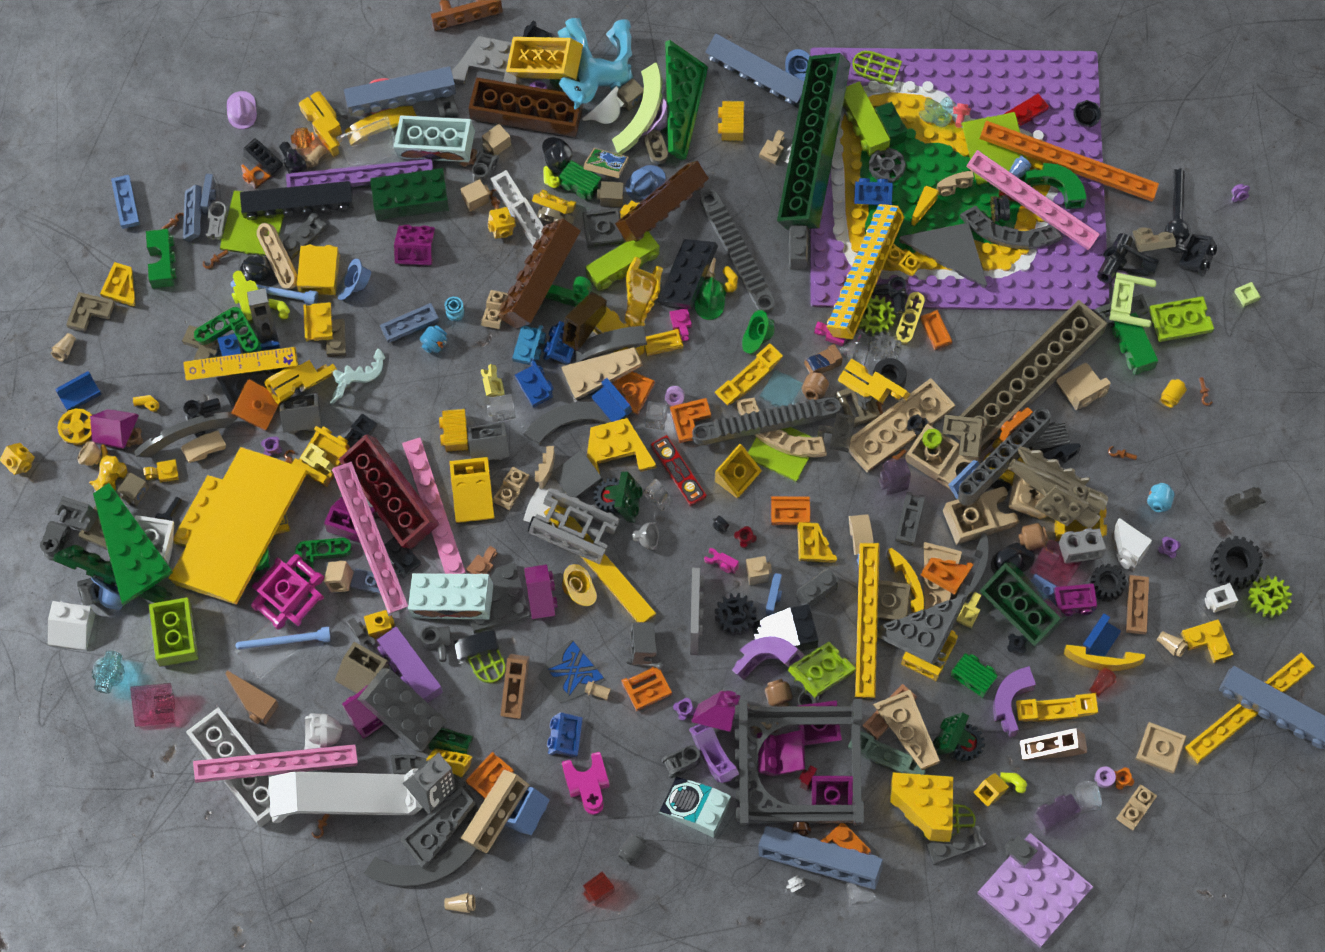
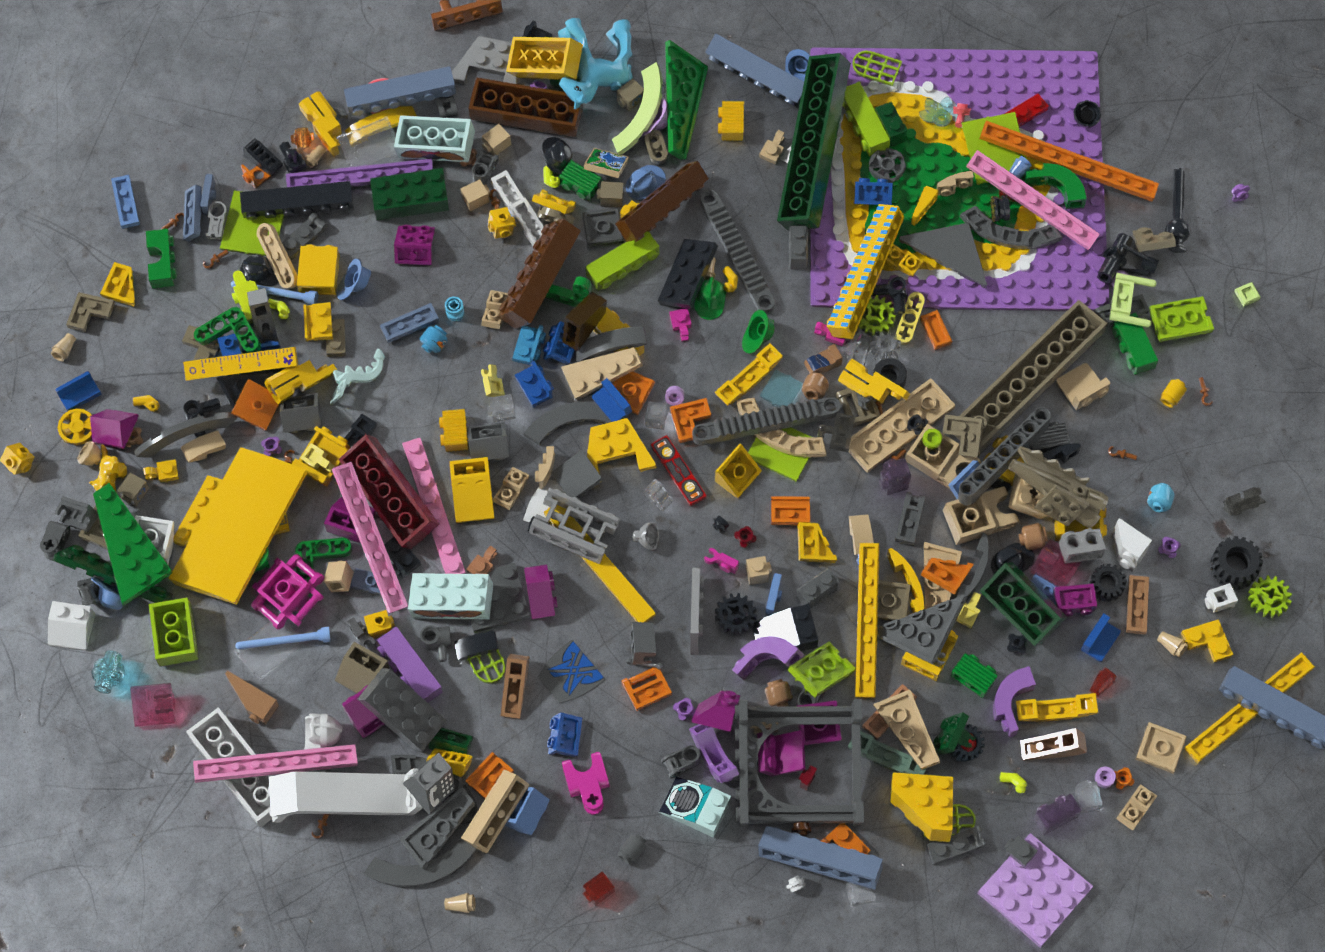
(170, 511): black bar -> none
(241, 110): lavender piece -> none
(579, 585): yellow piece -> none
(597, 690): tan pin -> none
(607, 110): white hat -> none
(620, 496): dark green plate -> none
(641, 292): yellow animal -> none
(663, 342): yellow tile -> none
(831, 790): magenta slope -> none
(991, 789): yellow brick -> none
(1008, 427): orange plate -> none
(1079, 656): yellow slope -> none
(1199, 254): black bracket -> none

